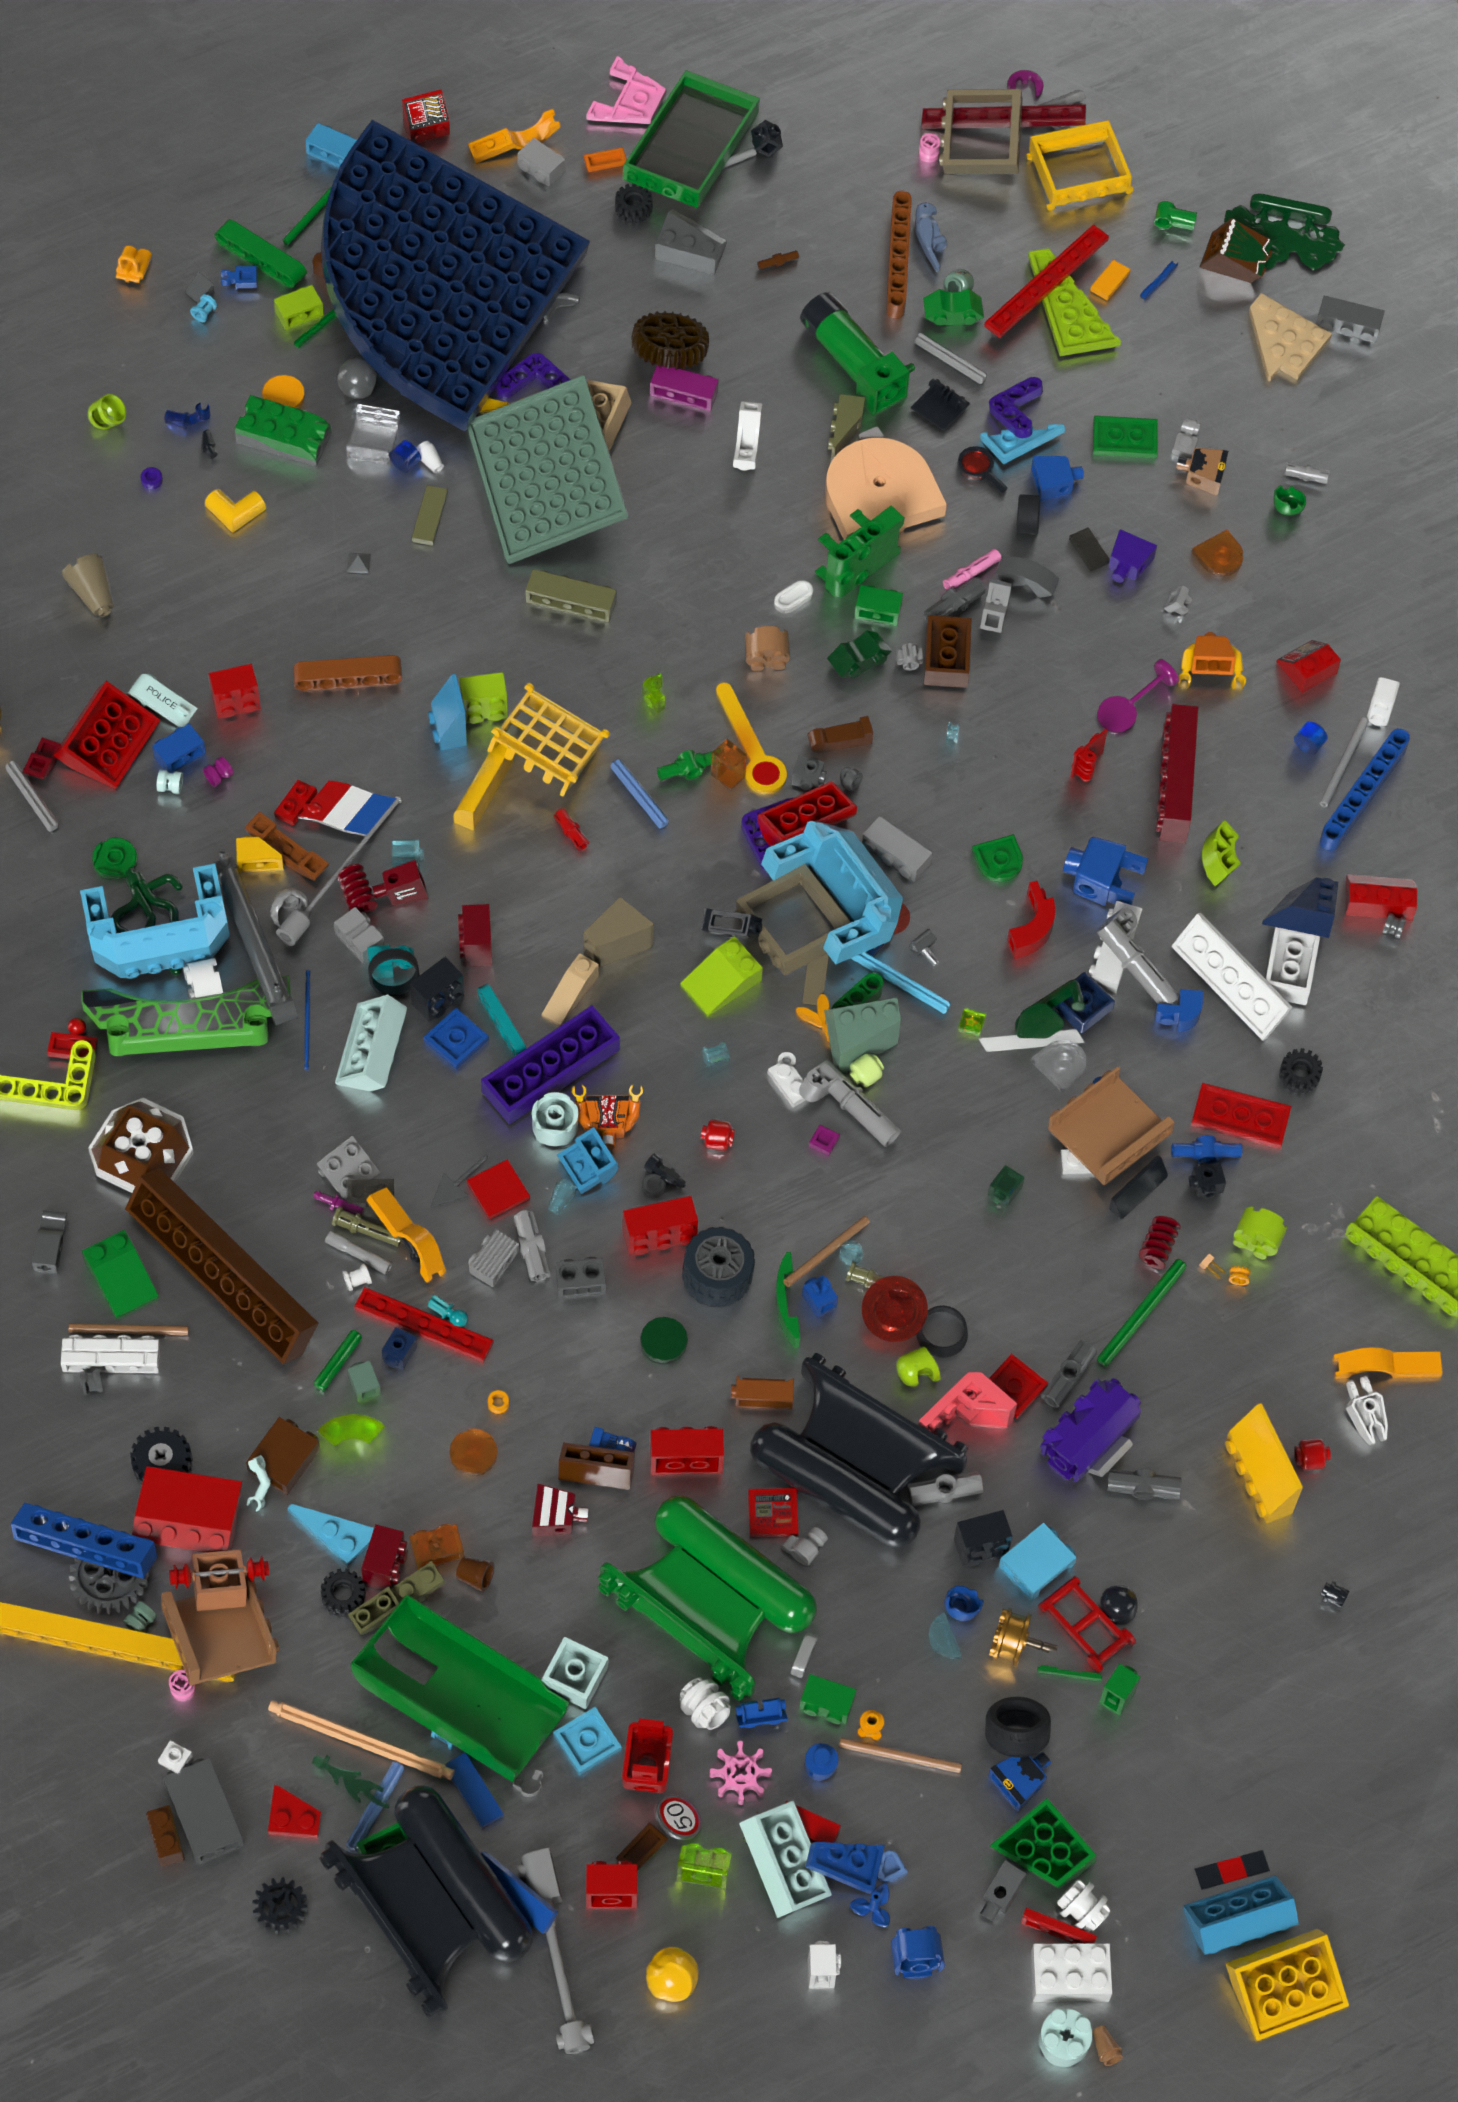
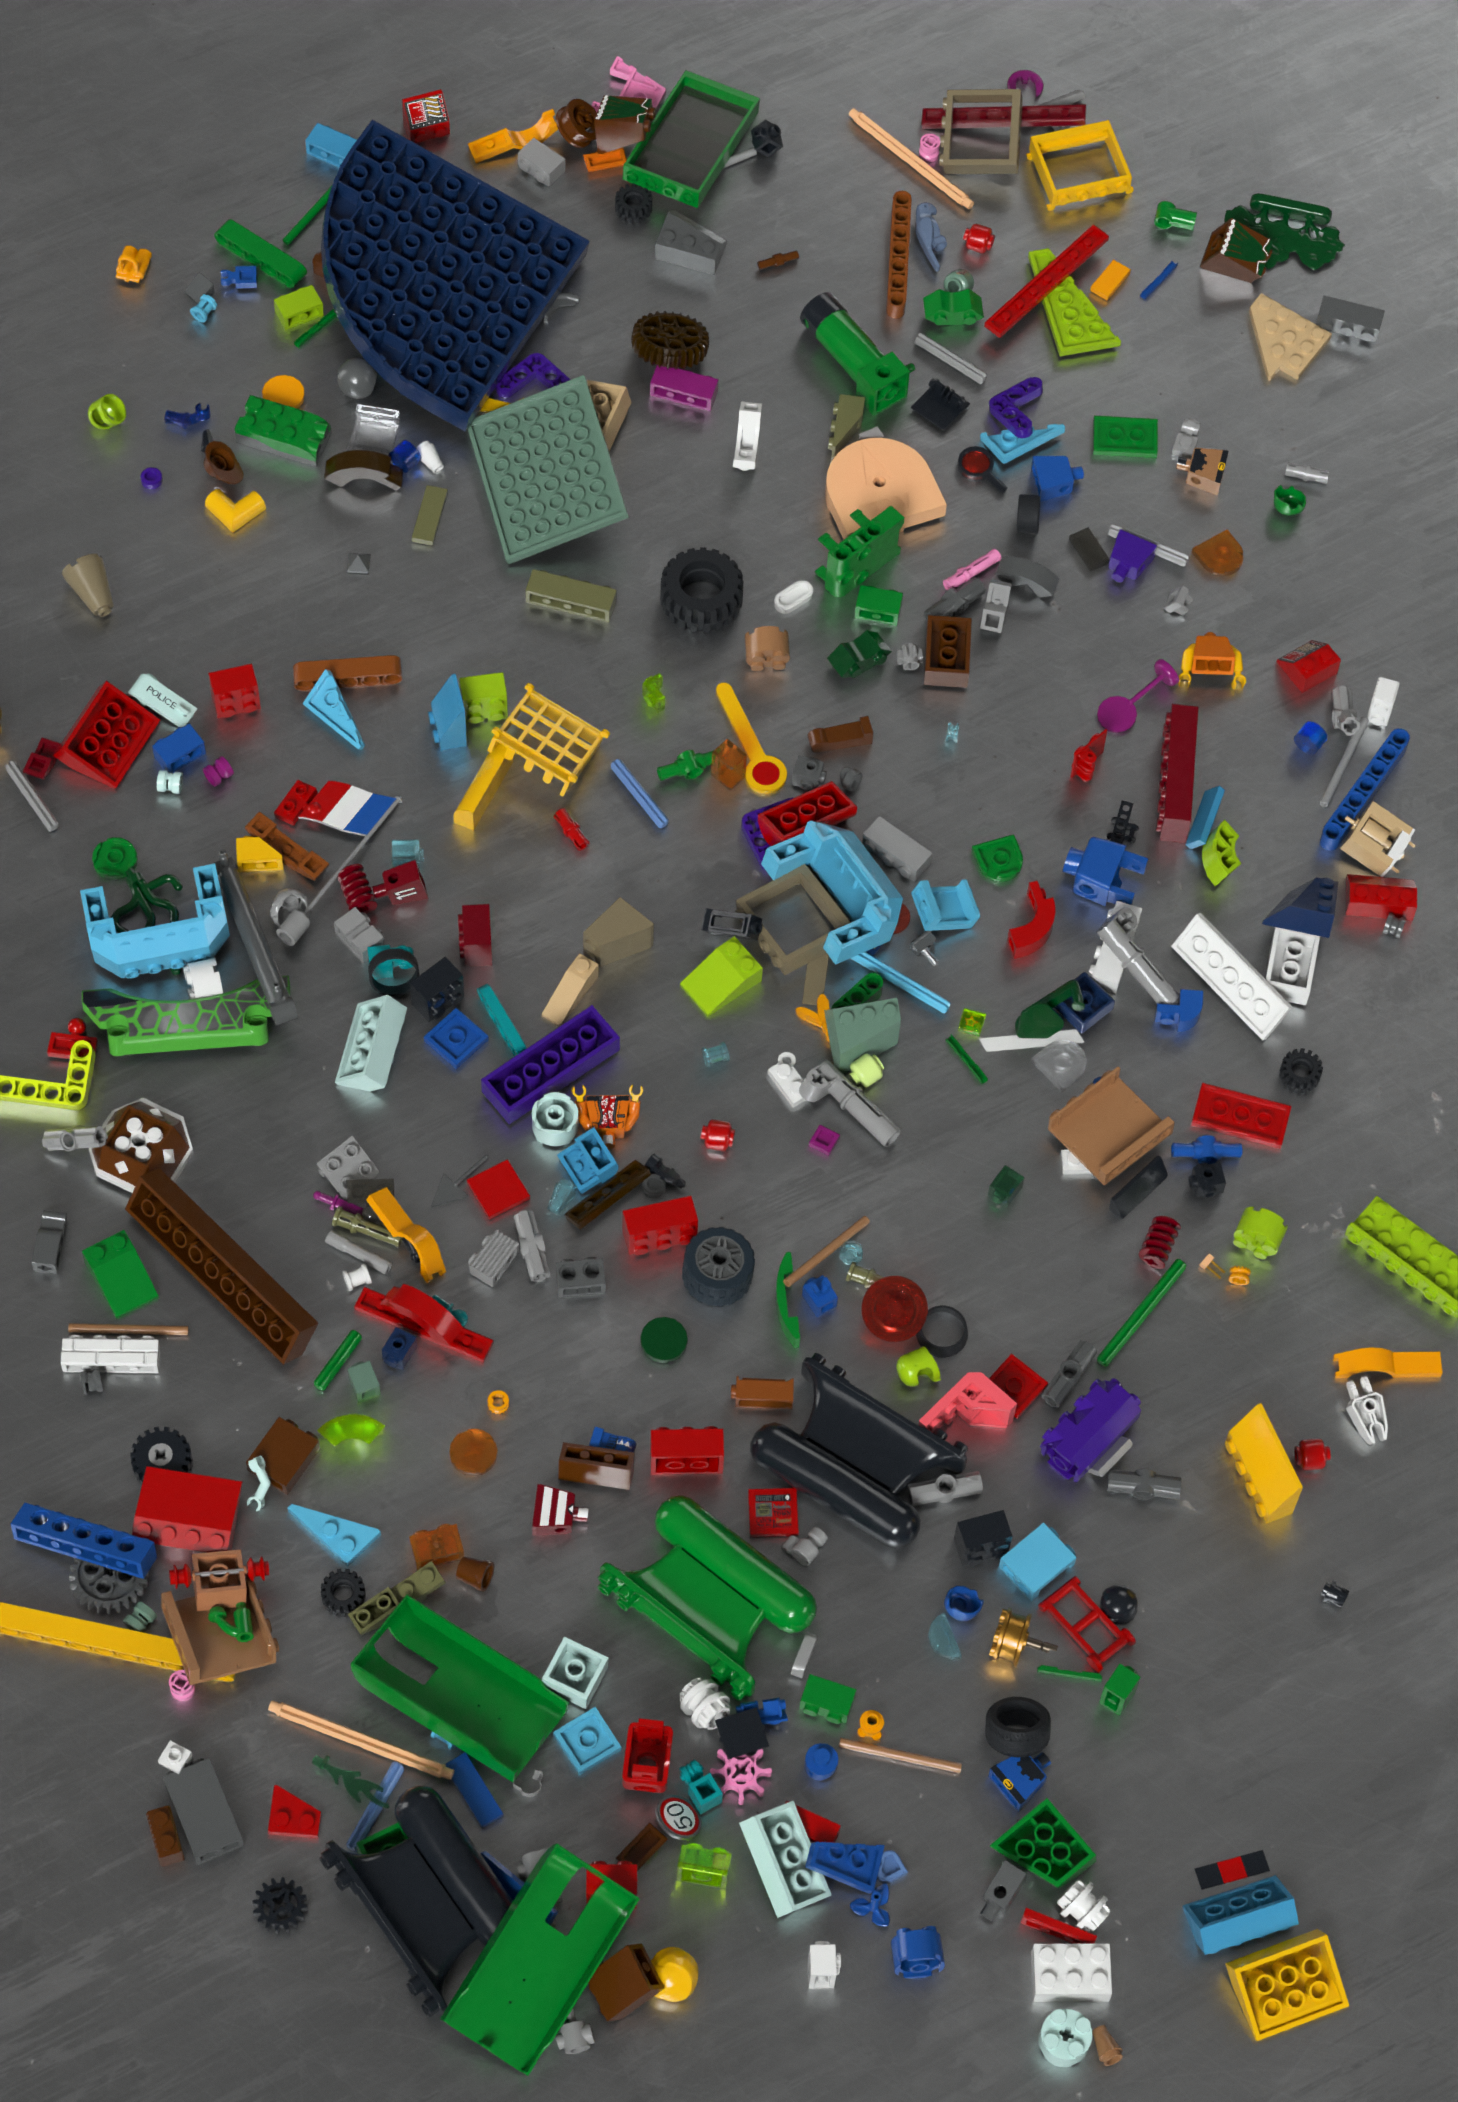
(74, 1138): none -> light grey piece
(222, 463): none -> reddish brown piece
(242, 1618): none -> green plant
(307, 1019): blue piece -> none
(329, 705): none -> medium azure wing
(363, 465): none -> dark brown arch
(384, 1558): dark red piece -> none
(423, 1310): none -> red arch
(550, 1963): none -> green piece
(577, 123): none -> reddish brown wheel
(607, 1194): none -> dark brown tile
(622, 122): none -> reddish brown slope
(625, 1982): none -> reddish brown brick
(701, 1789): none -> teal brick
(708, 567): none -> black tyre
(742, 1733): none -> black piece
(911, 158): none -> light nougat piece
(945, 906): none -> medium azure panel
(967, 1059): none -> green piece
(979, 238): none -> red head
(1124, 823): none -> black piece
(1162, 550): none -> light grey axle
(1205, 817): none -> dark azure tile
(1343, 714): none -> light grey piece
(1370, 837): none -> tan piece

